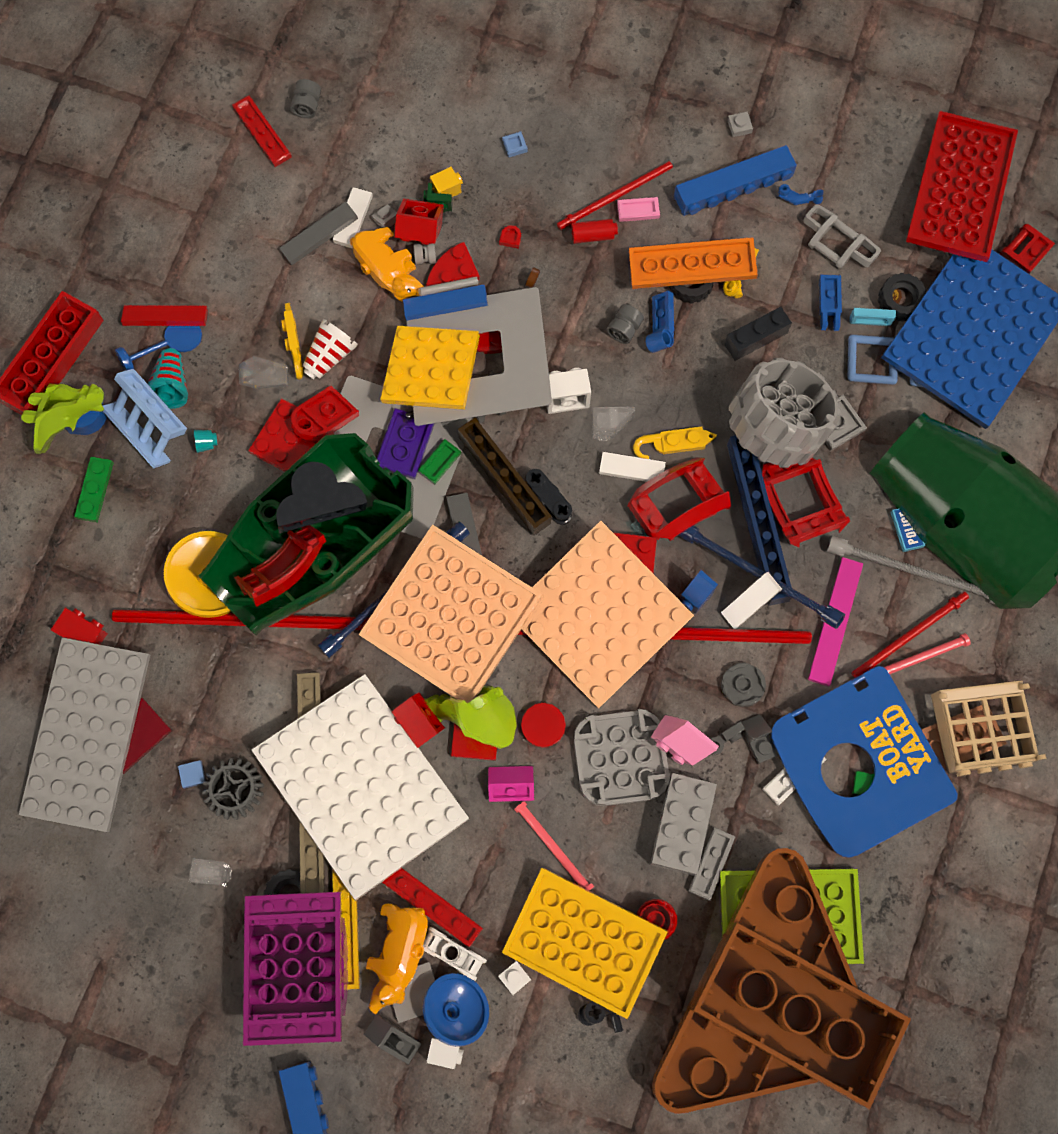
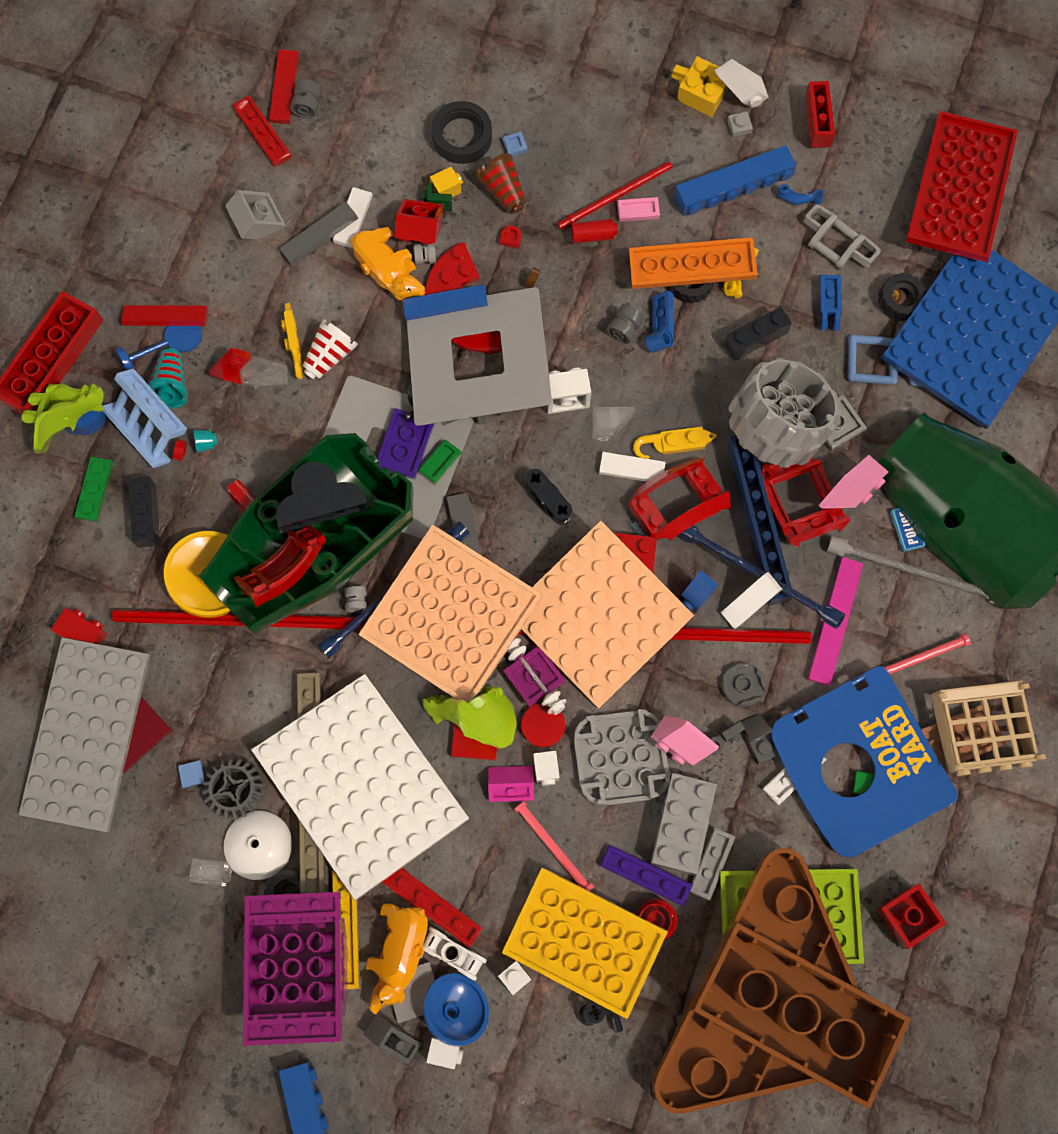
(144, 512): none -> black brick
(180, 450): none -> red tile
(230, 364): none -> red slope
(240, 494): none -> red brick
(254, 214): none -> light grey slope
(273, 847): none -> white dish
(278, 442): red plate -> none
(284, 86): none -> red tile
(324, 414): red tile -> none
(355, 599): none -> light grey wheel
(385, 217): light grey plate -> none
(417, 720): red brick -> none
(430, 367): yellow plate -> none
(447, 286): light grey bar -> none
(458, 110): none -> black tyre
(503, 182): none -> reddish brown cone
(504, 476): dark brown brick -> none
(535, 677): none -> magenta plate
(546, 768): none -> white brick
(646, 875): none -> dark purple tile
(700, 86): none -> yellow hinge
(743, 83): none -> white slope
(819, 114): none -> red brick
(856, 485): none -> bright pink slope
(872, 316): medium azure tile -> none
(911, 916): none -> red brick
(953, 603): red bar -> none
(1033, 251): red plate -> none

